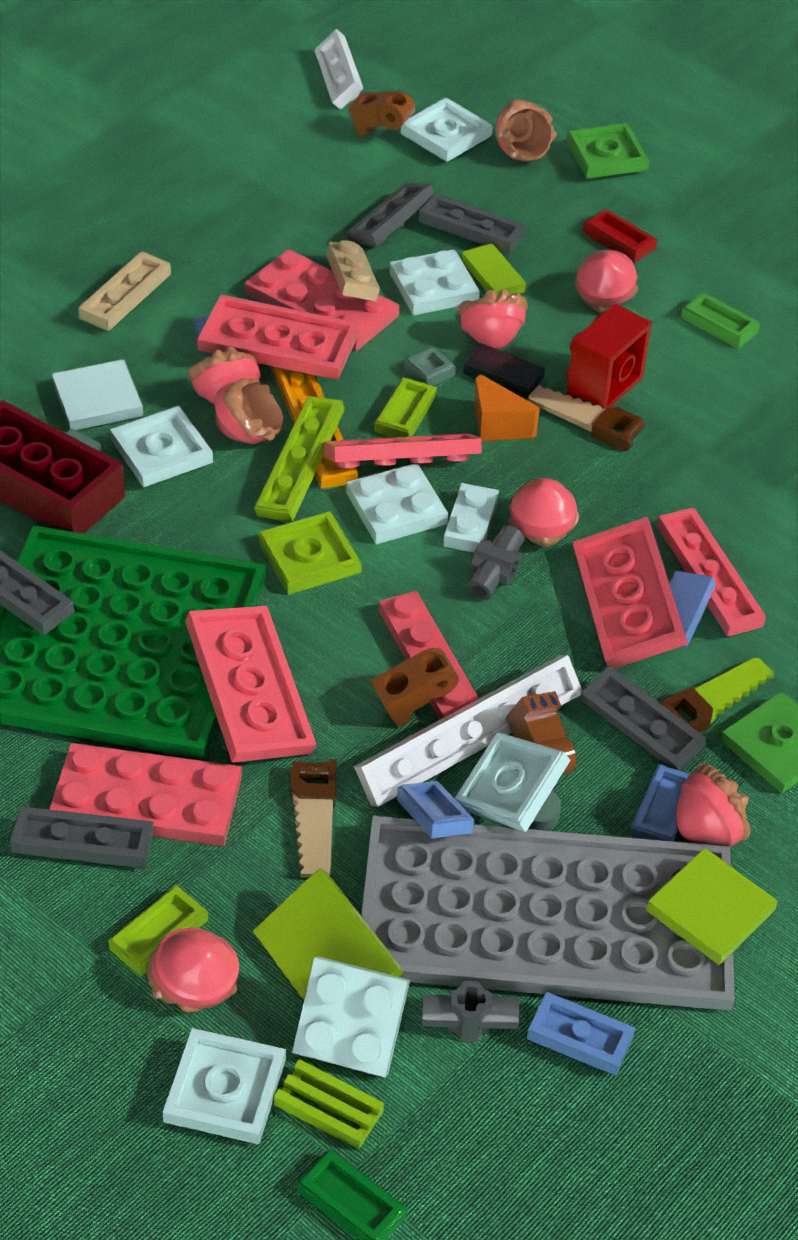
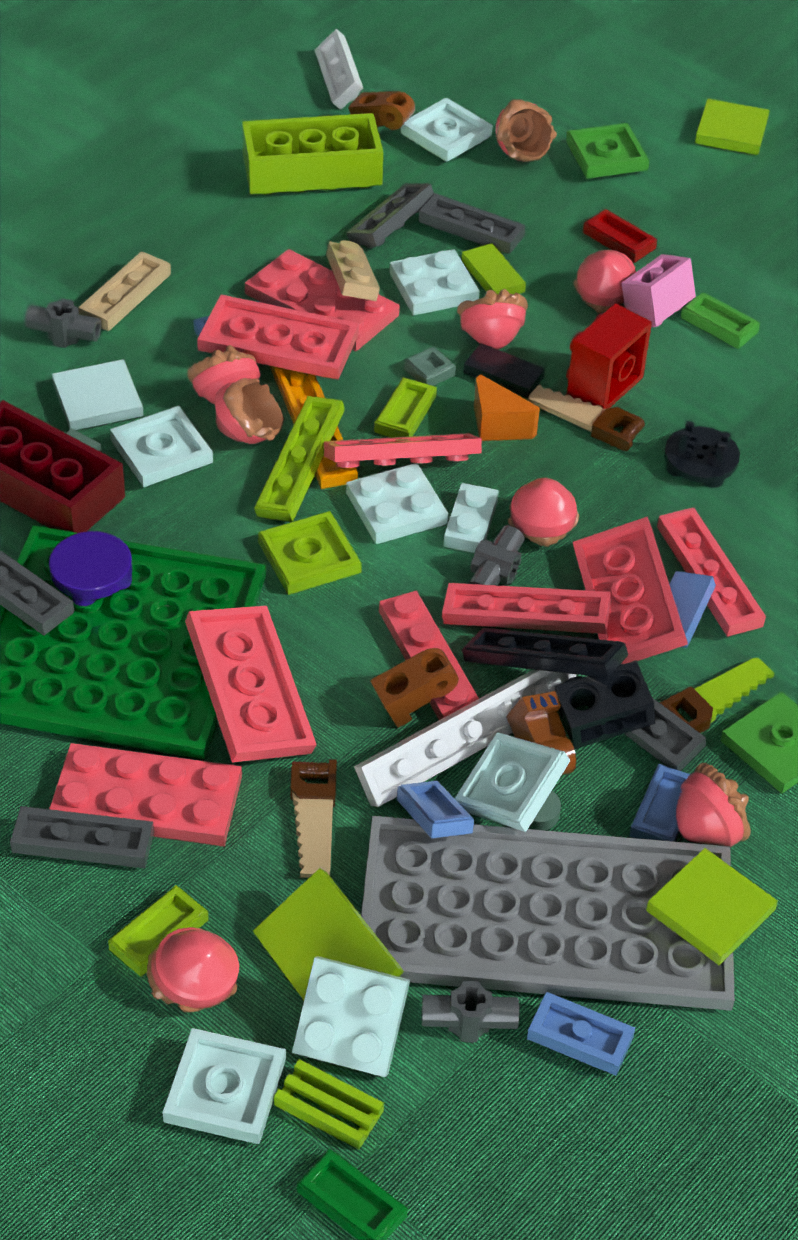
(63, 323): none -> dark grey axle
(90, 566): none -> dark purple tile
(312, 153): none -> lime brick
(526, 608): none -> coral plate
(545, 652): none -> black tile
(608, 712): none -> black brick
(660, 288): none -> bright pink brick
(701, 455): none -> black plate
(732, 126): none -> lime tile

